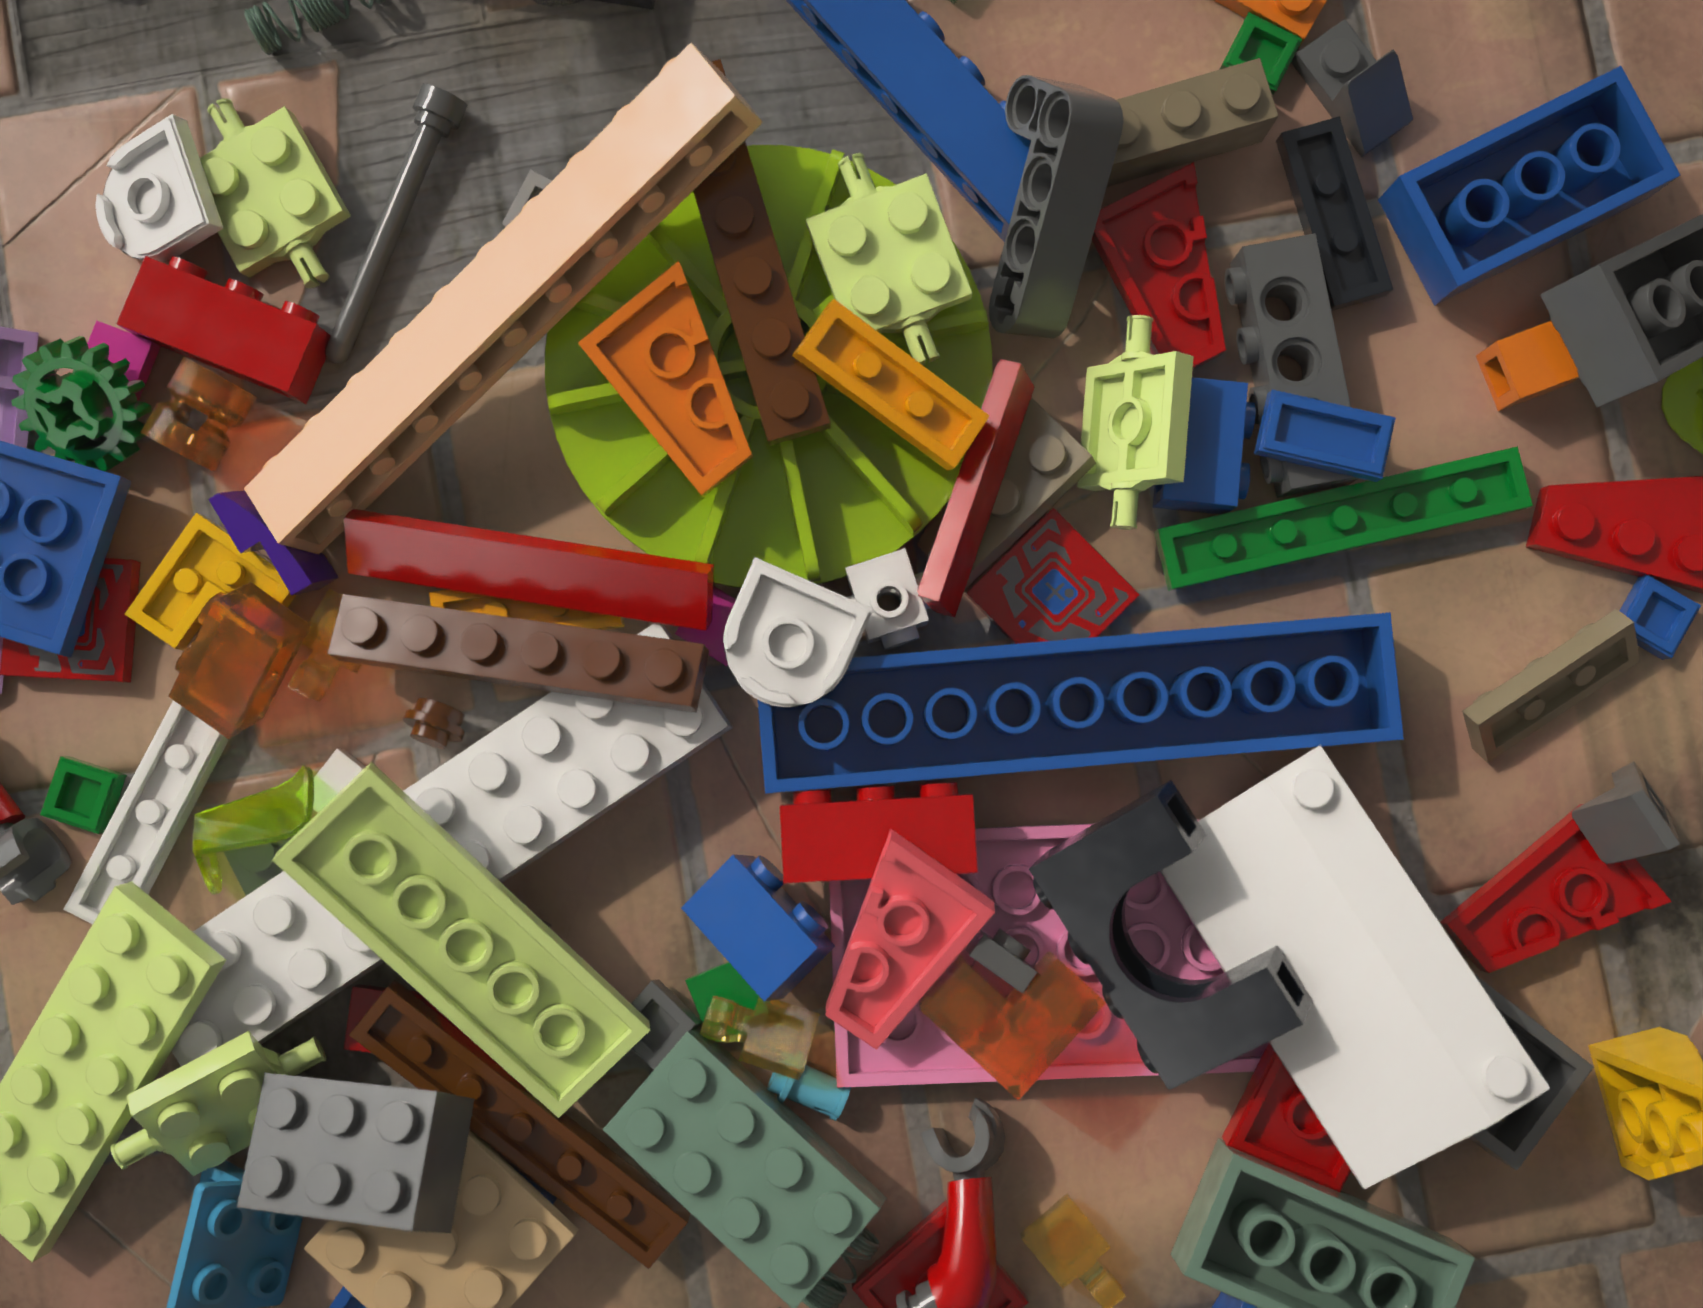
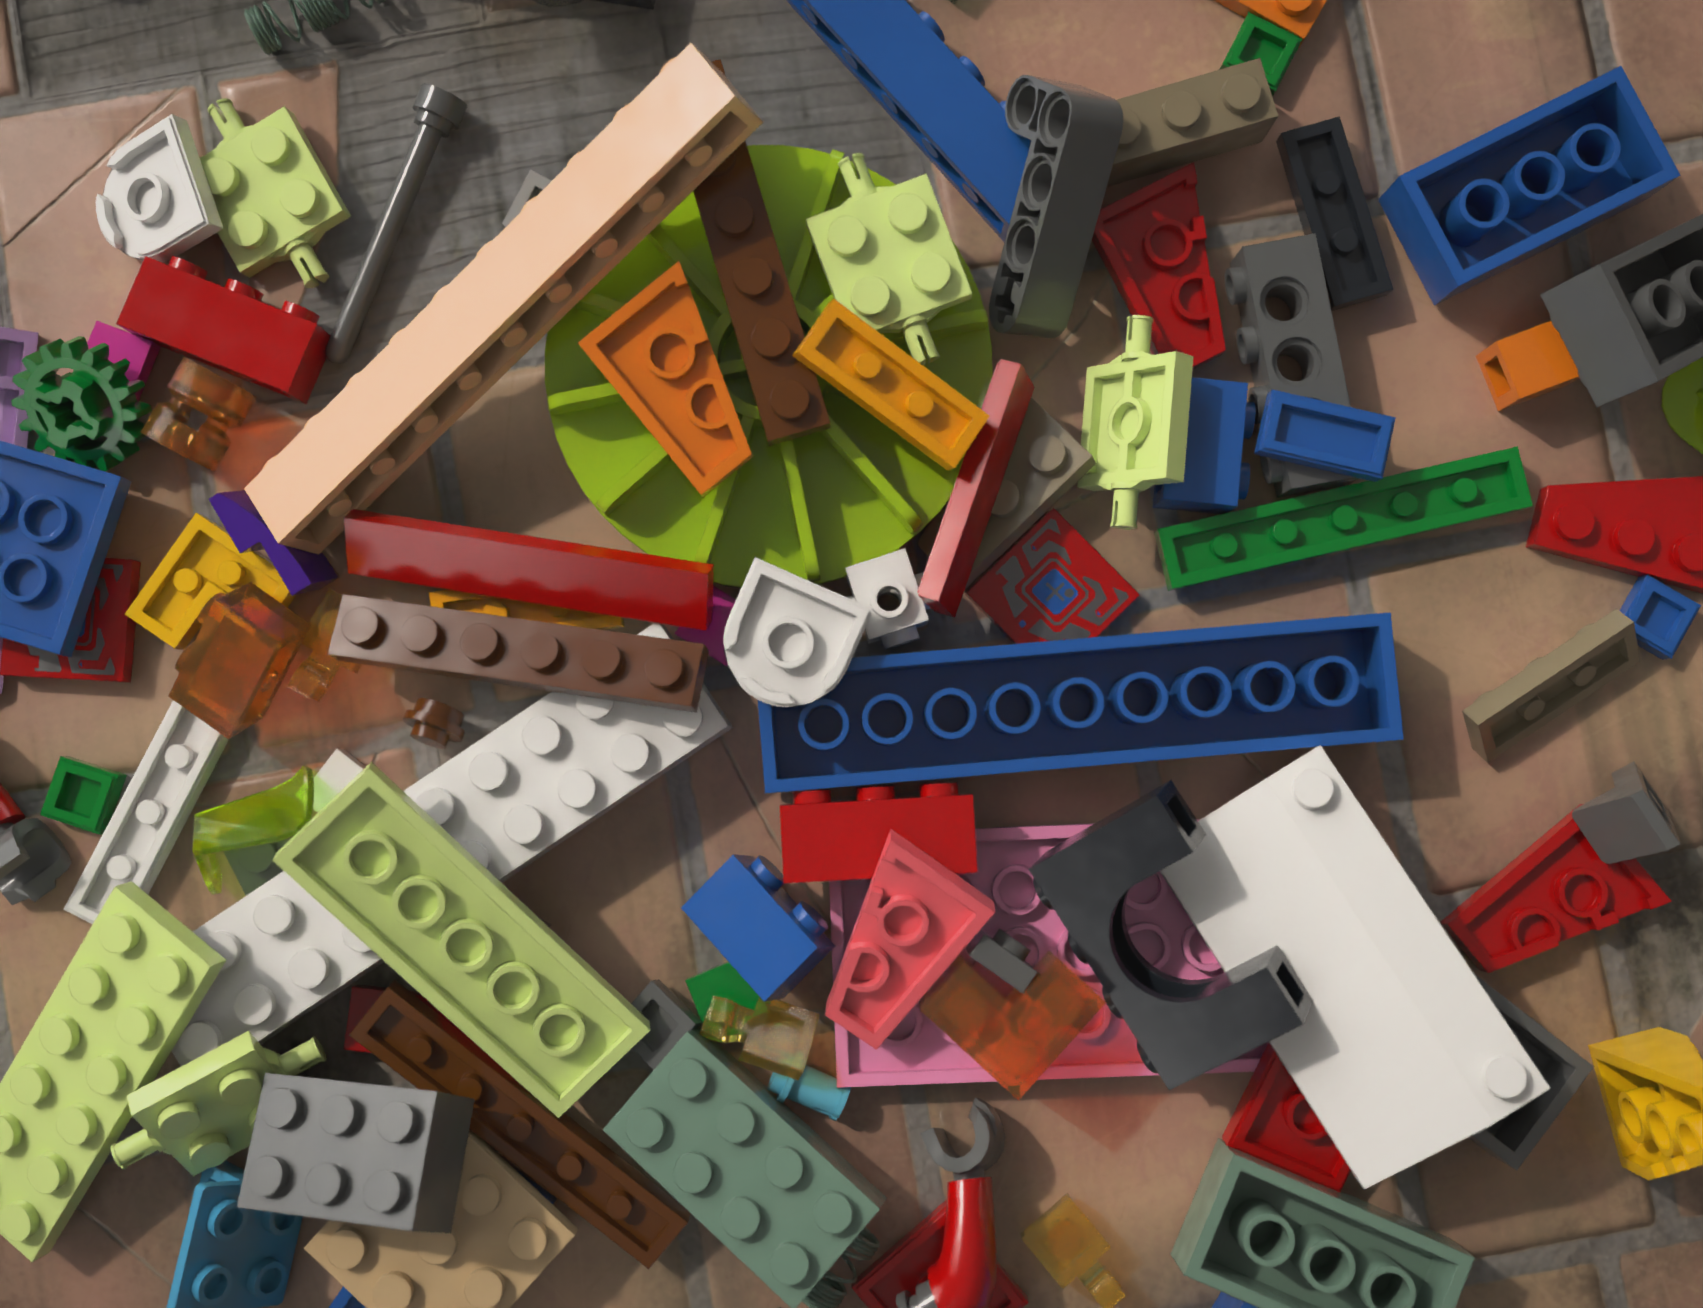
(1355, 86): dark grey slope -> none

